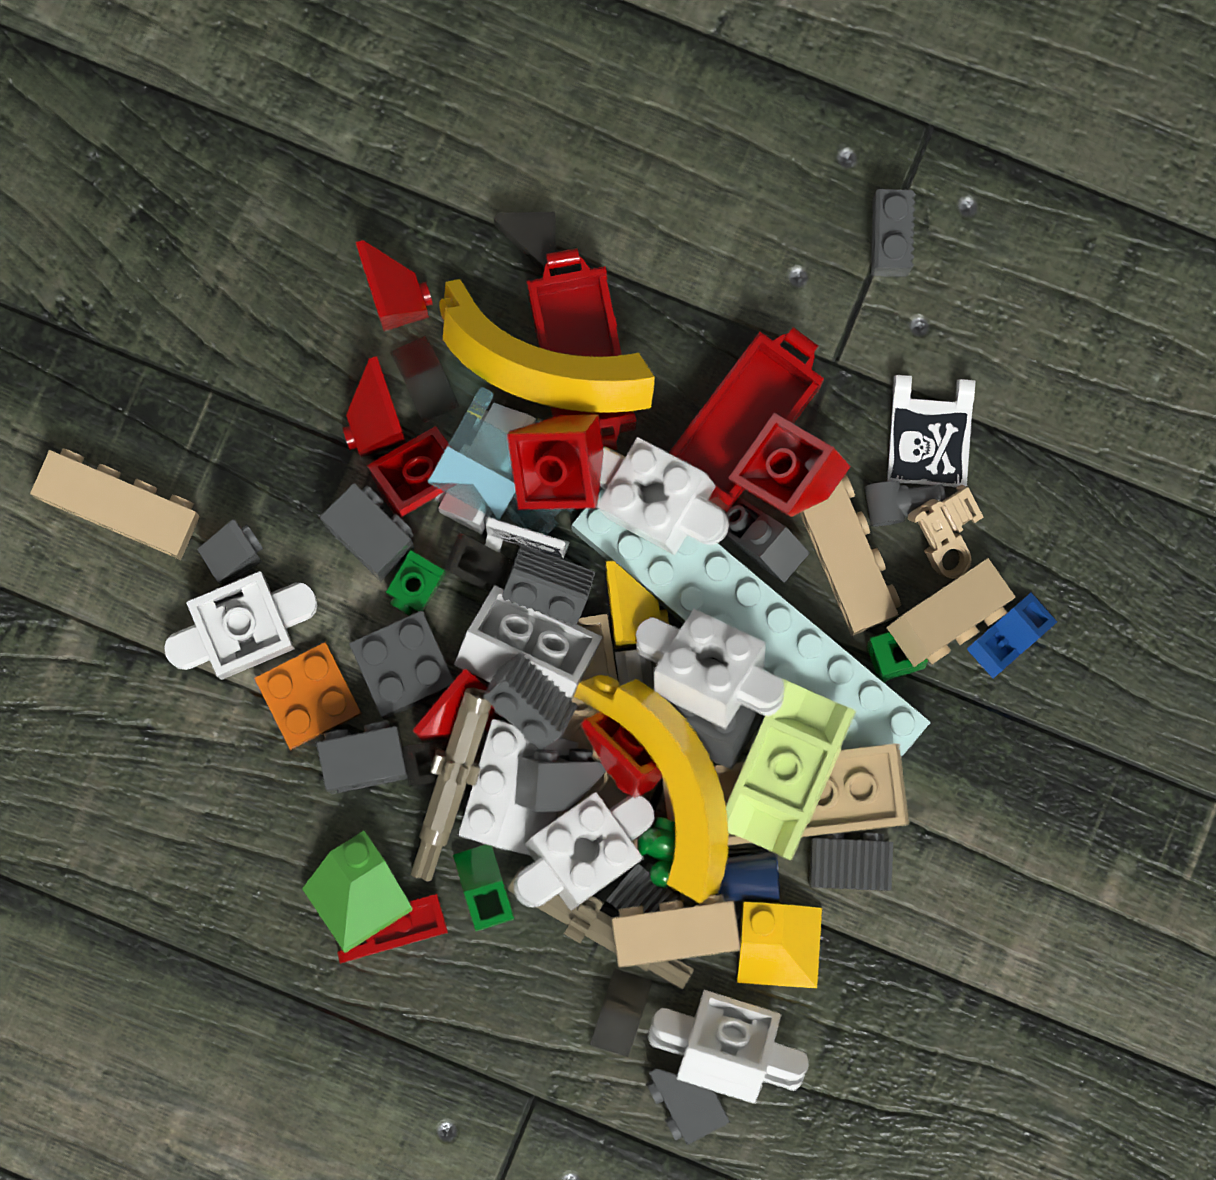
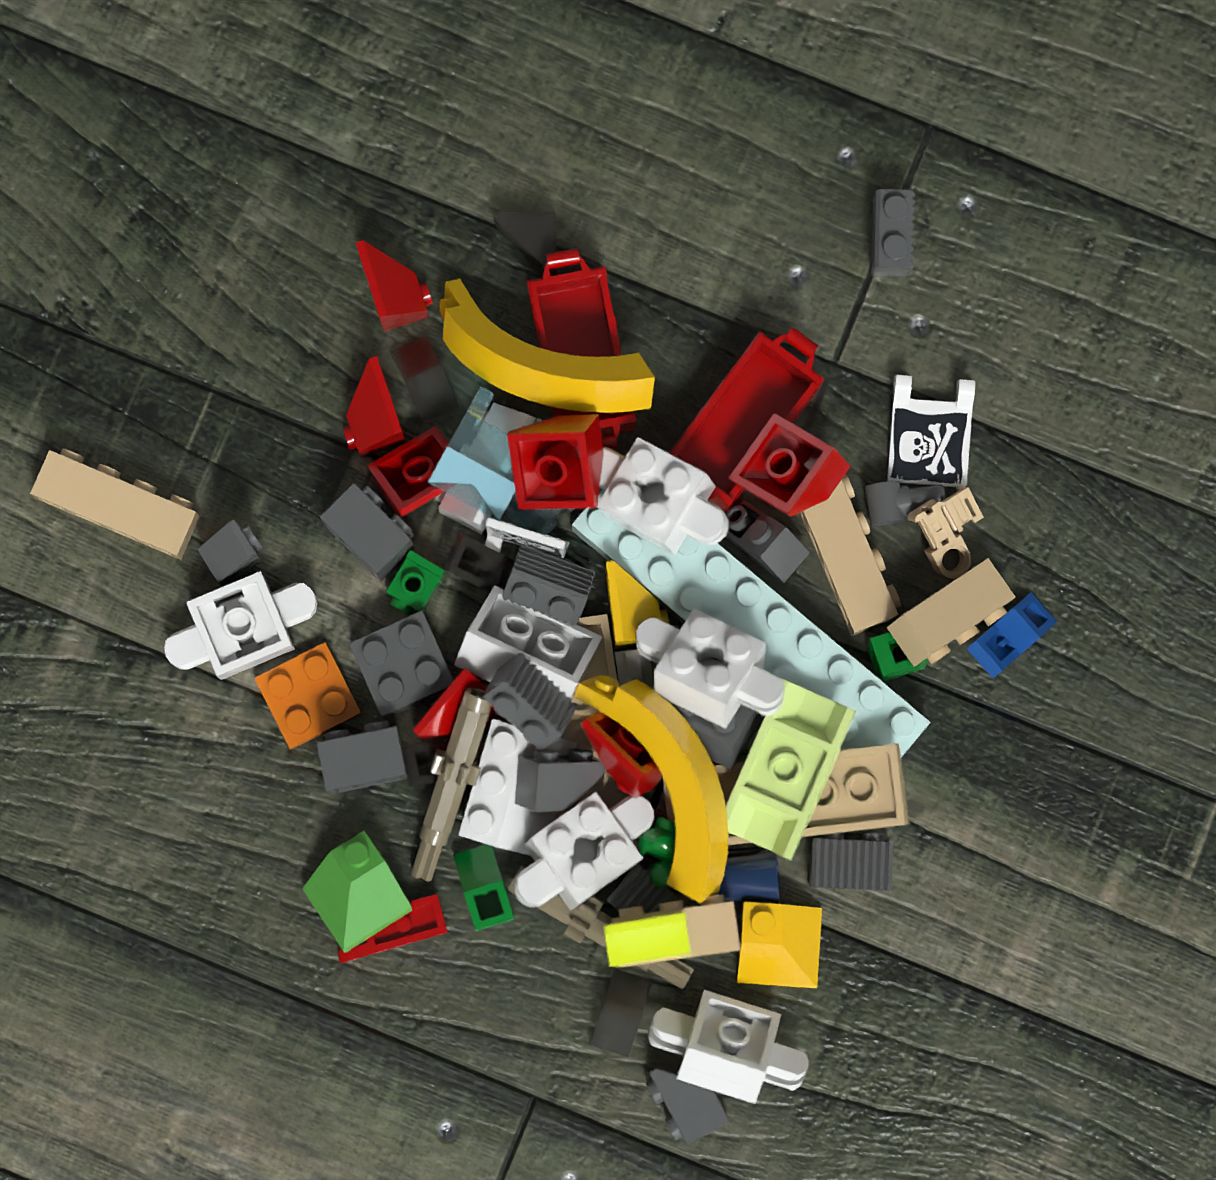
(647, 939): none -> neon yellow panel

